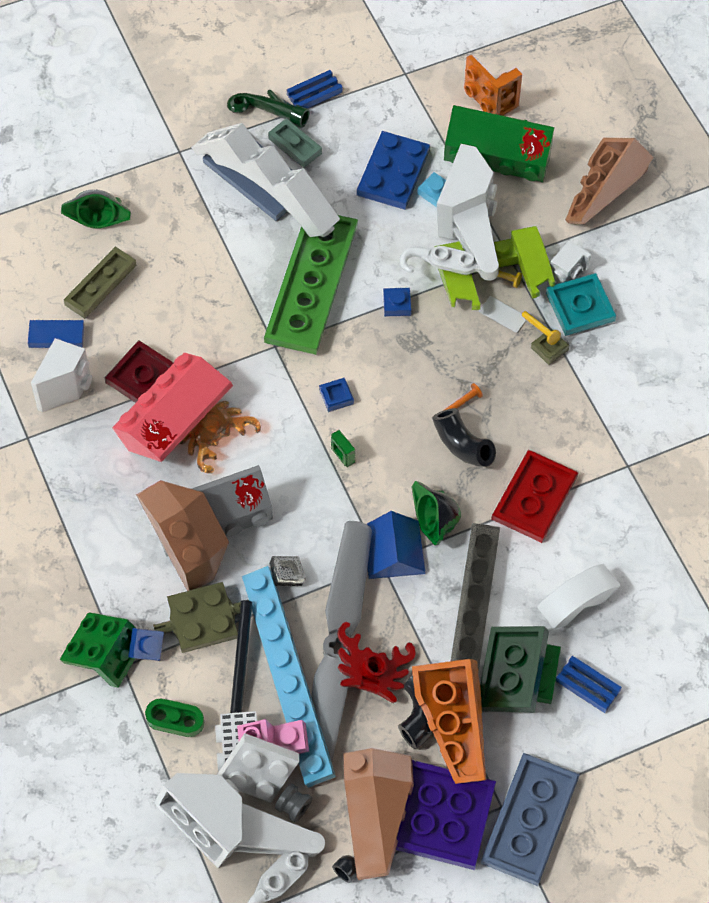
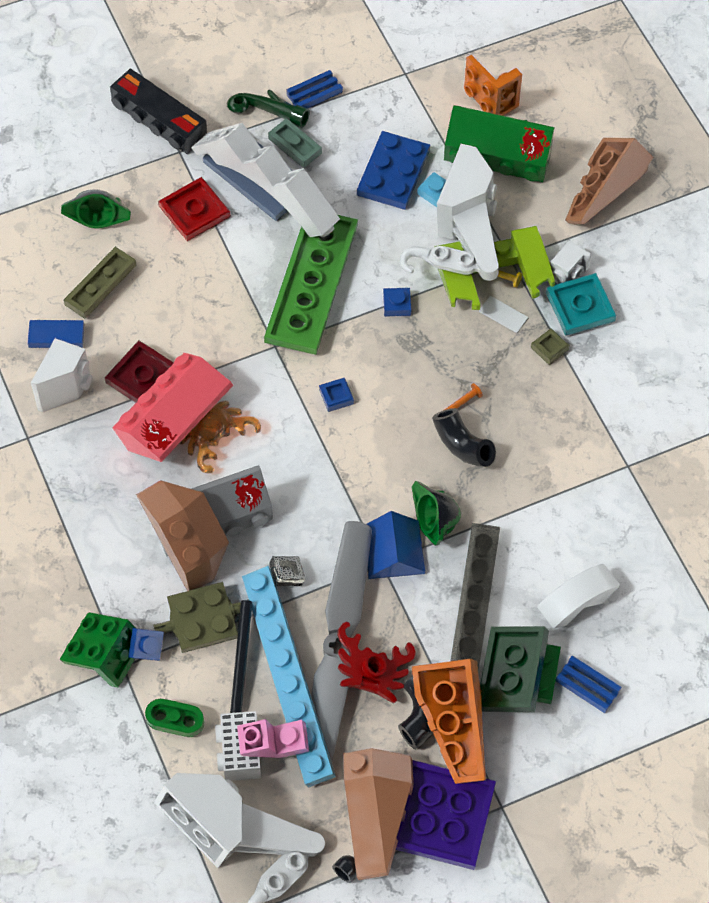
(158, 111): none -> black brick
(194, 209): none -> red tile
(259, 767): white plate -> none
(293, 802): dark grey wheel -> none
(342, 448): green tile -> none
(530, 819): sand blue tile -> none
(534, 496): red tile -> none
(552, 336): yellow pin -> none

